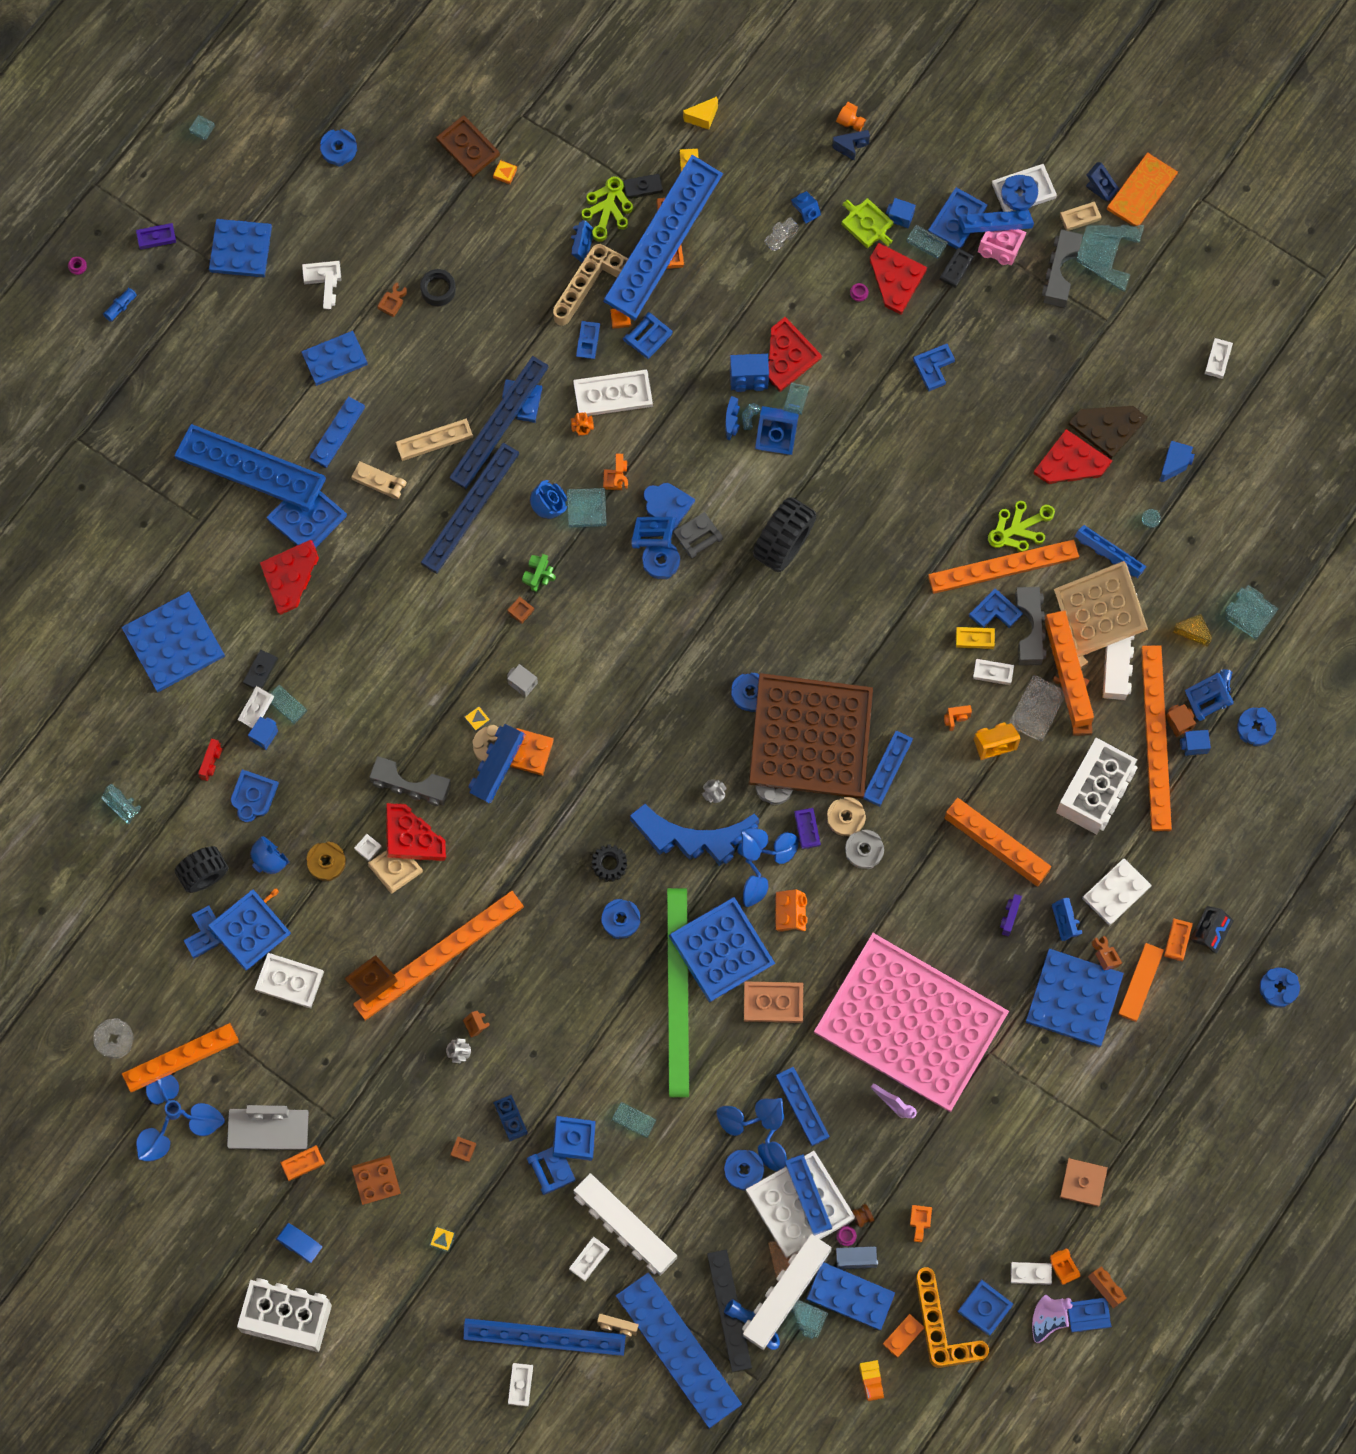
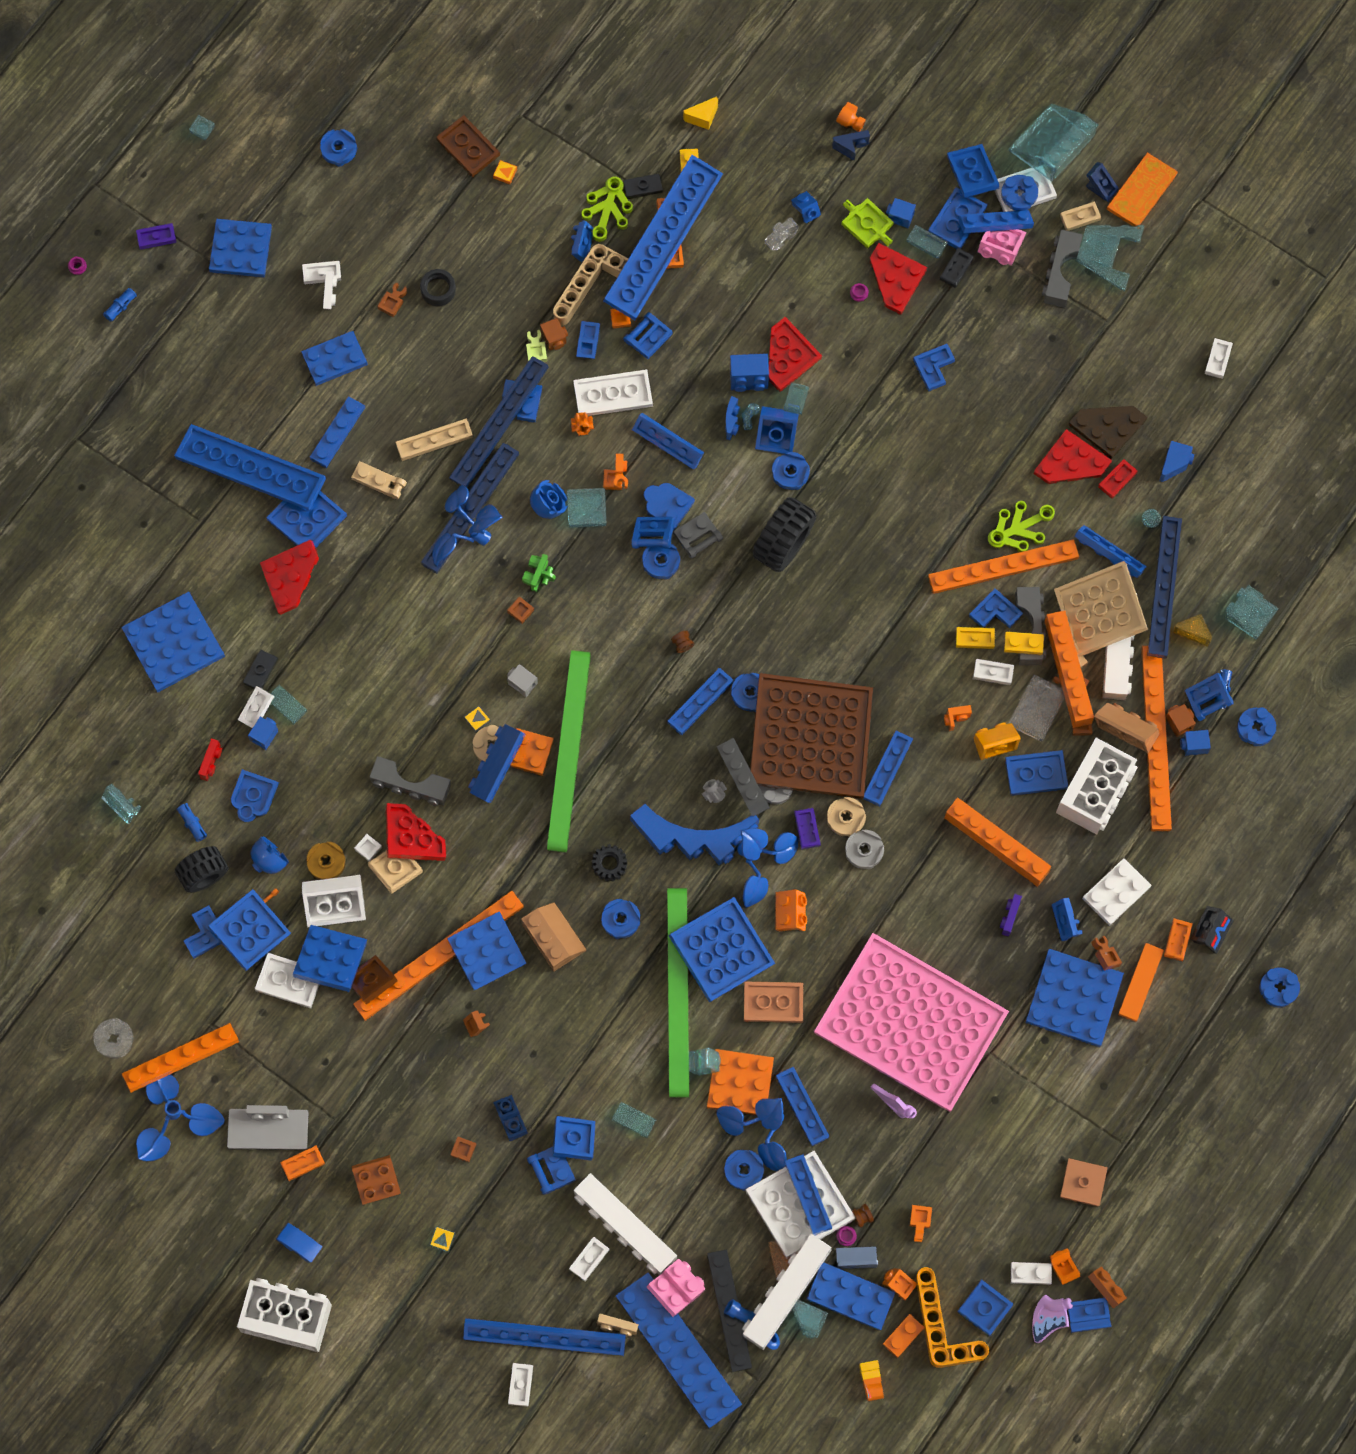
(191, 822): none -> blue pin
(330, 958): none -> blue plate
(333, 900): none -> white slope
(458, 1050): light grey gear -> none
(484, 519): none -> blue plant
(486, 950): none -> blue plate
(536, 347): none -> yellowish green plate
(553, 935): none -> medium nougat slope
(554, 334): none -> dark orange brick
(568, 751): none -> bright green beam
(668, 441): none -> blue plate
(676, 1287): none -> bright pink plate
(682, 641): none -> reddish brown wheel
(700, 701): none -> blue plate
(704, 1061): none -> clear light blue brick
(741, 1081): none -> orange plate
(743, 777): none -> dark grey arch
(782, 477): none -> blue plate
(899, 1283): none -> orange bracket
(973, 170): none -> blue plate
(1024, 643): none -> yellow plate
(1036, 773): none -> blue plate
(1054, 140): none -> clear light blue slope
(1117, 478): none -> red plate
(1127, 726): none -> medium nougat slope
(1164, 587): none -> dark blue plate

